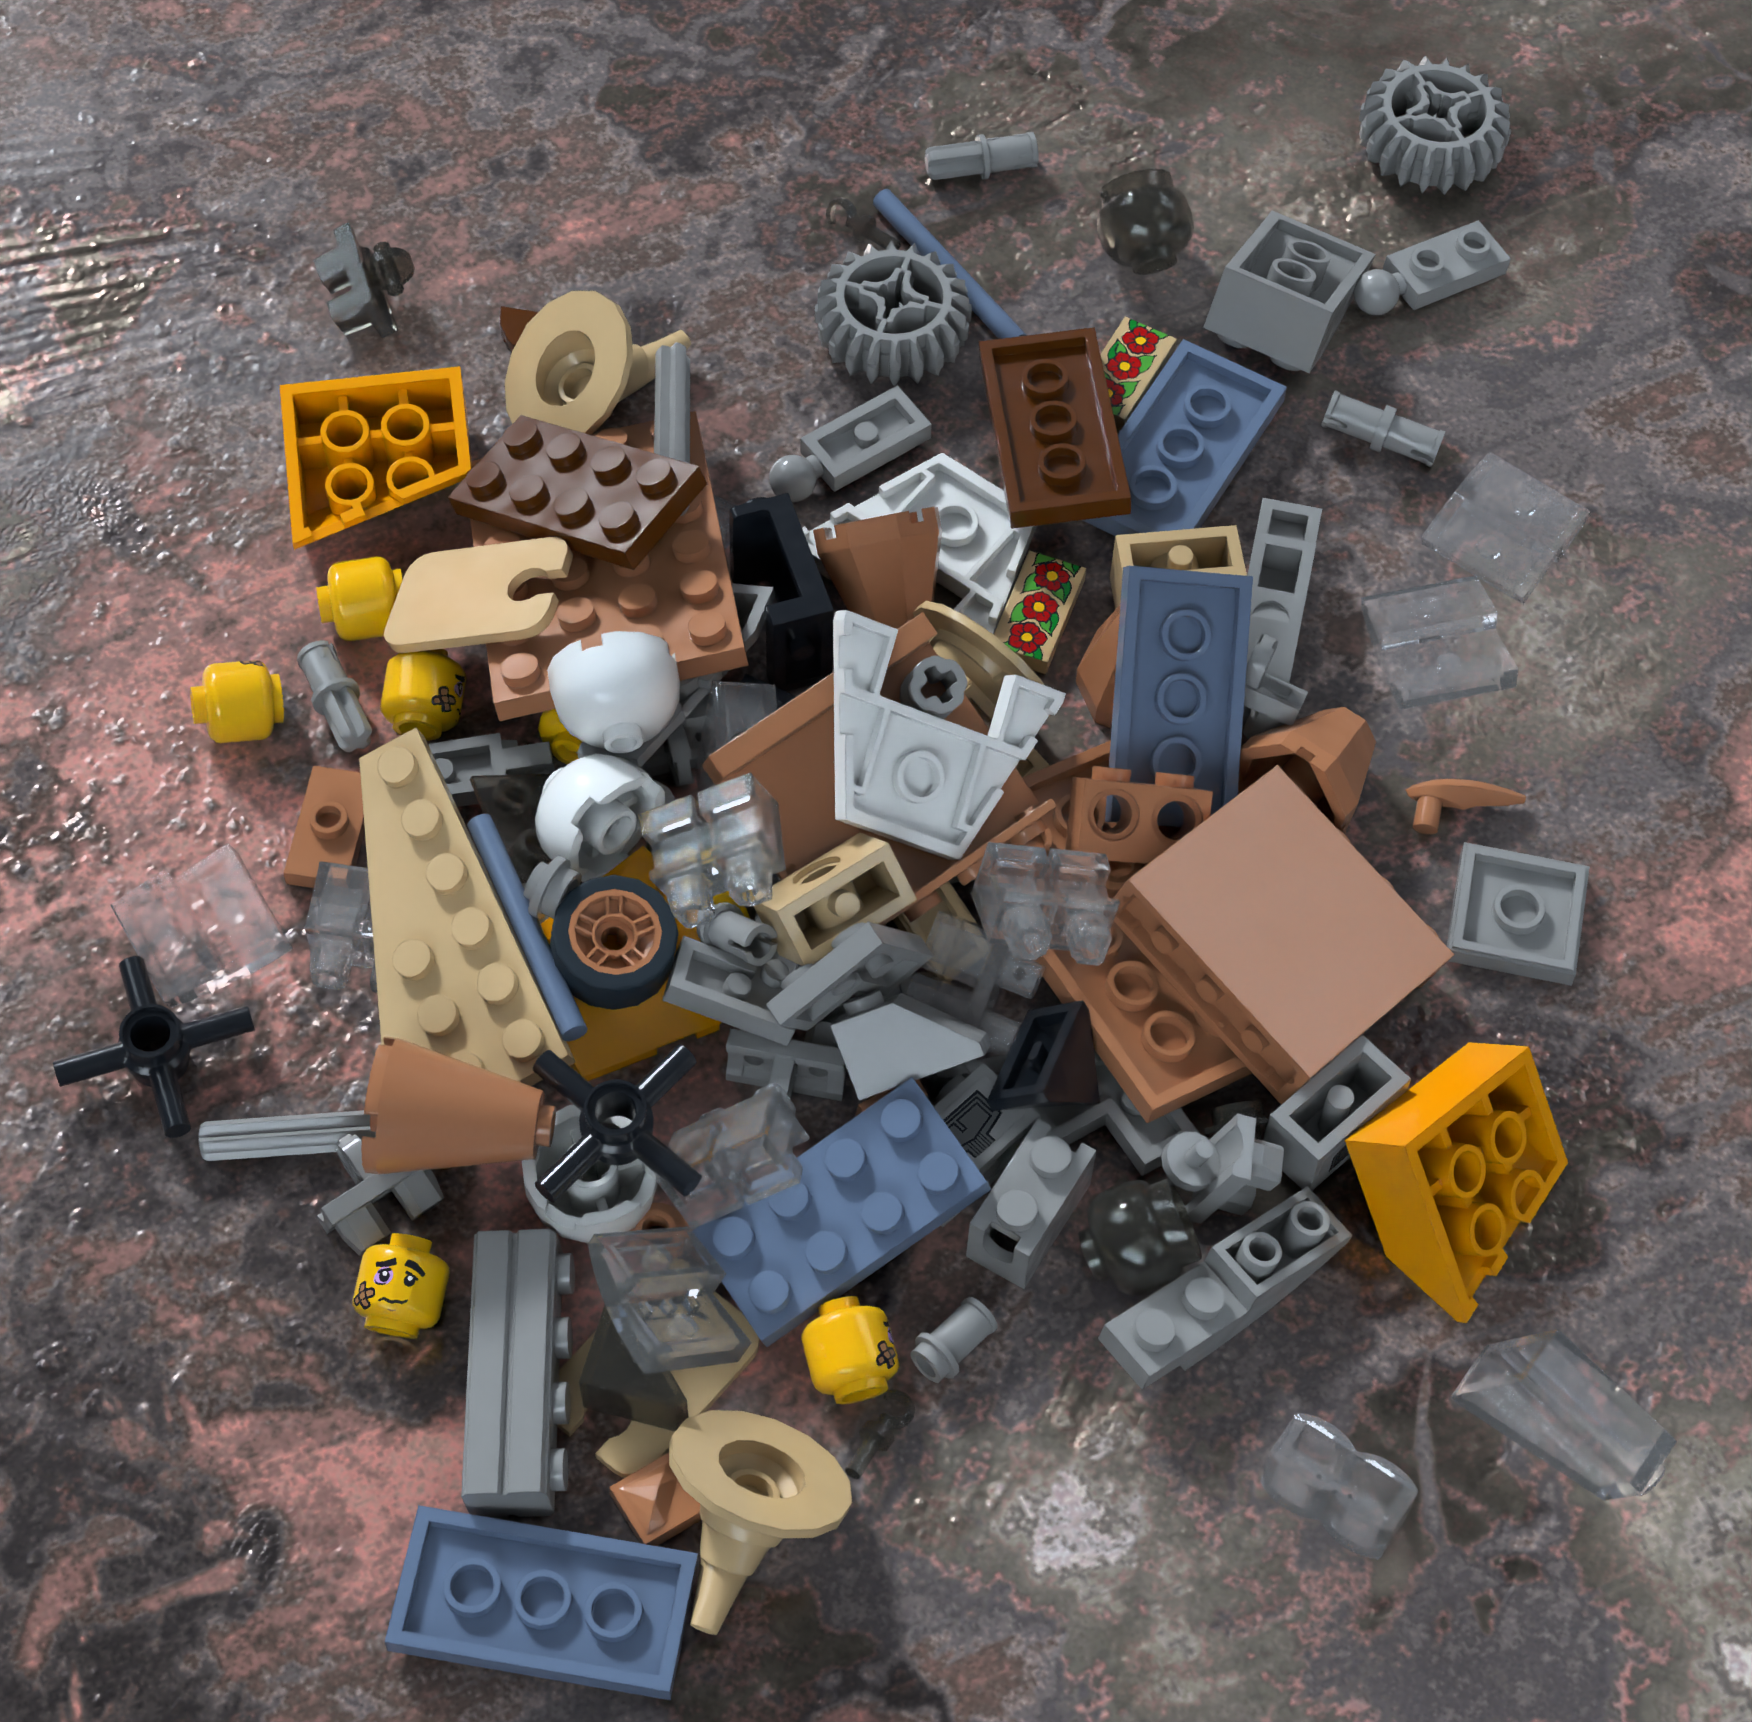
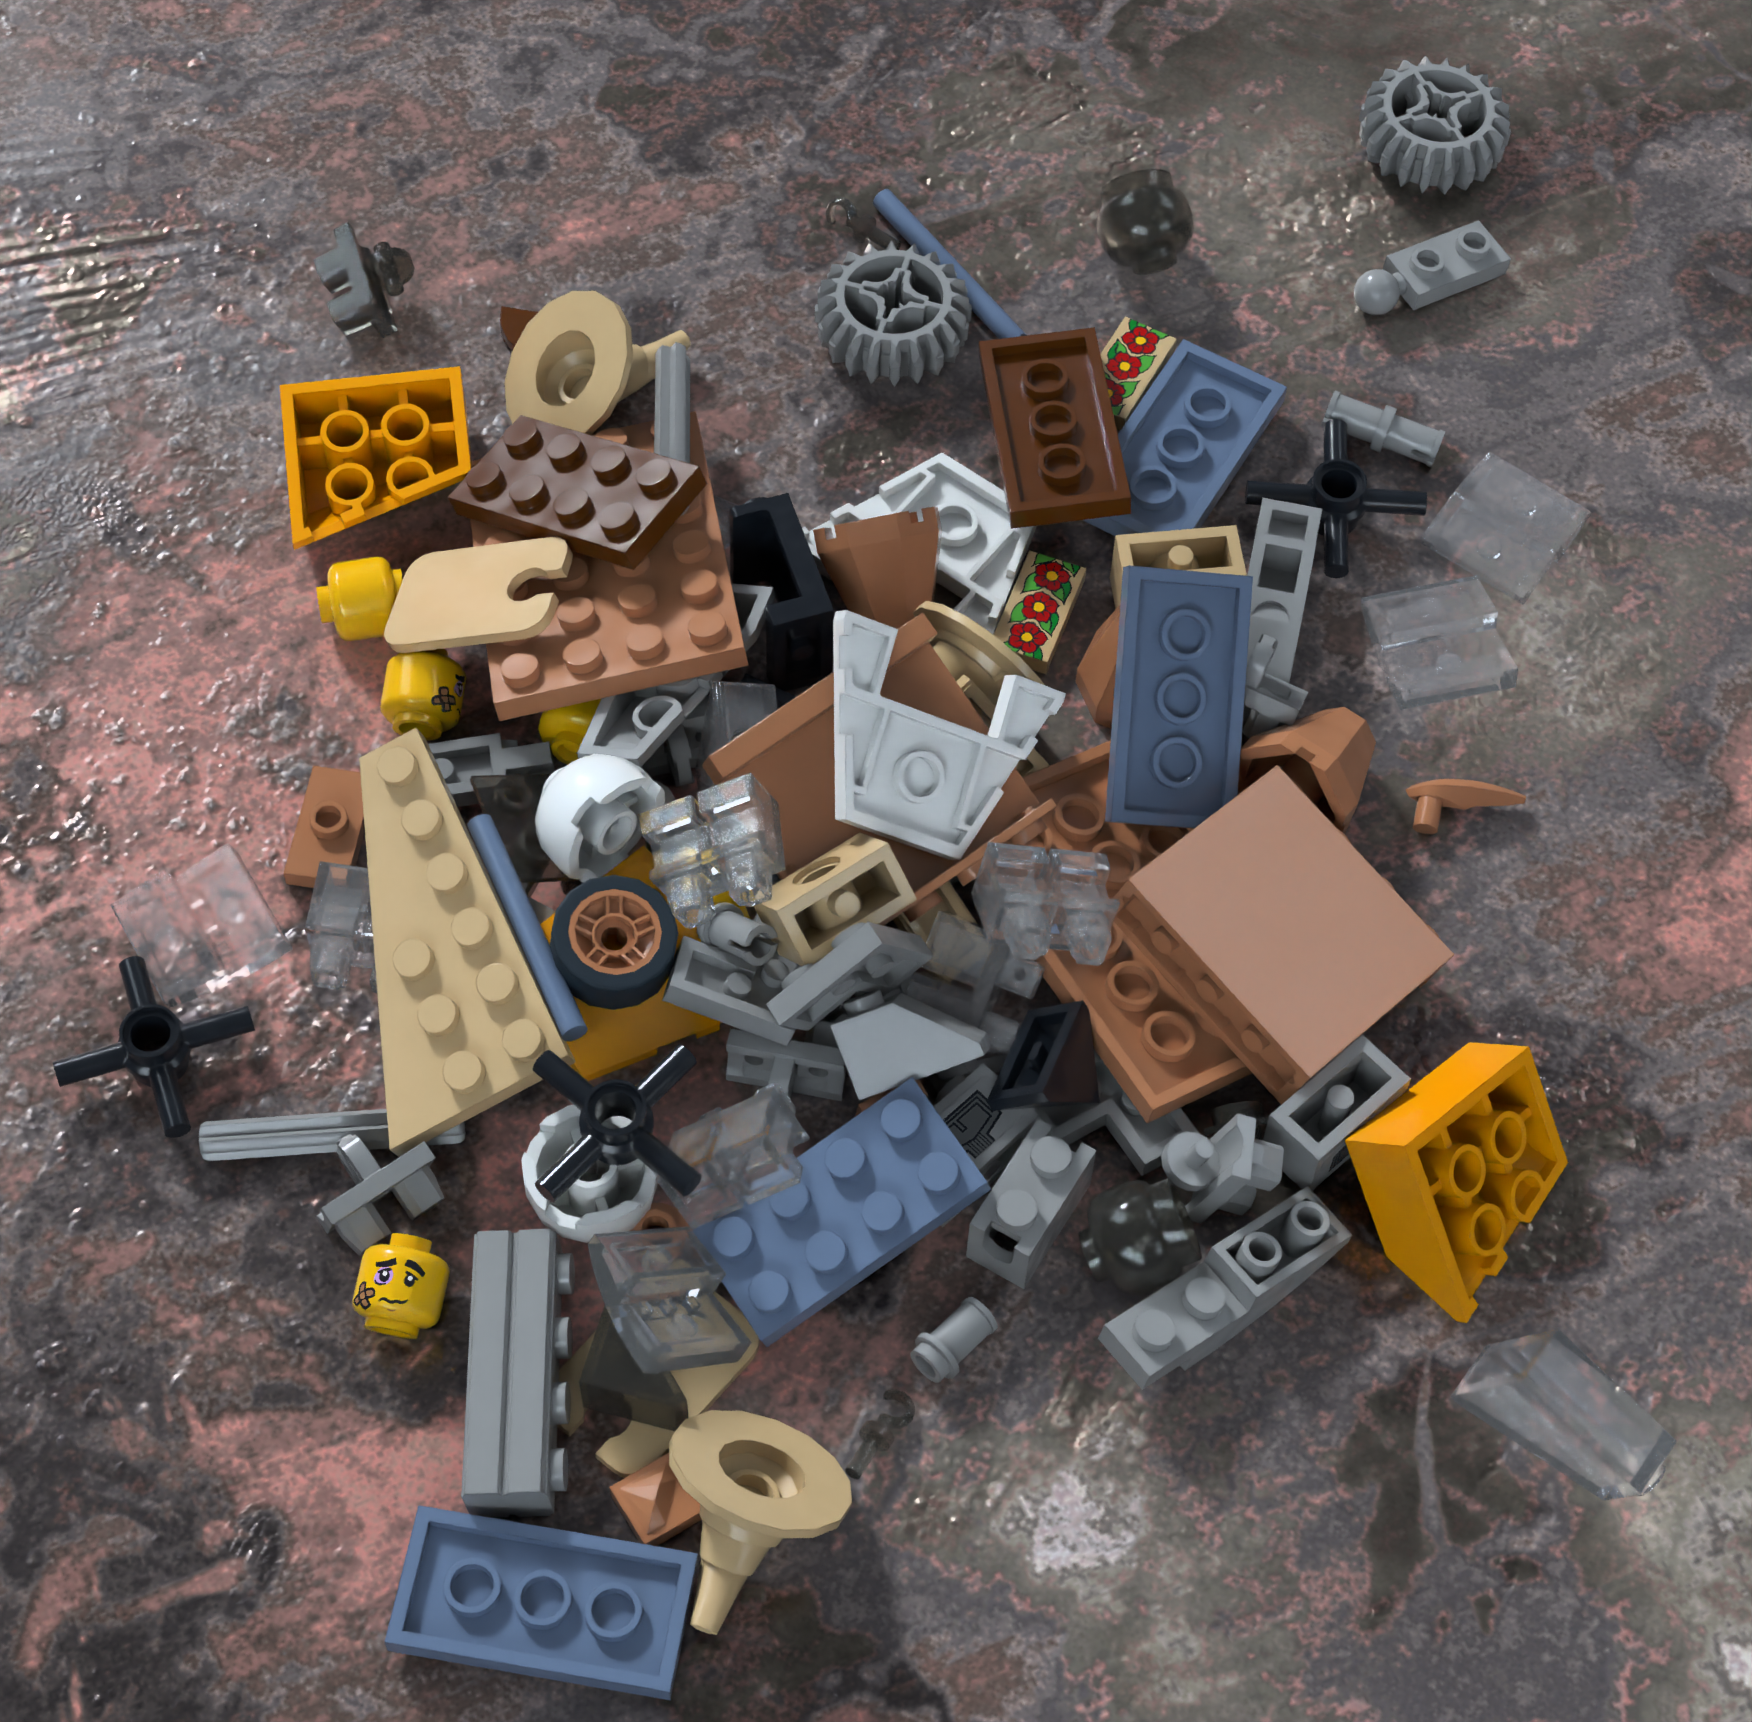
(238, 701): yellow head -> none
(335, 695): light grey axle -> none
(447, 1113): nougat cone -> none
(549, 886): light grey plate -> none
(615, 691): white cylinder -> none
(850, 1350): yellow head -> none
(852, 445): light grey plate -> none
(934, 670): light grey bush -> none
(982, 156): light grey axle -> none
(1137, 832): nougat brick -> none
(1287, 292): light grey slope -> none
(1325, 1479): clear brick -> none
(1341, 494): none -> black bar
(1517, 913): light grey tile -> none

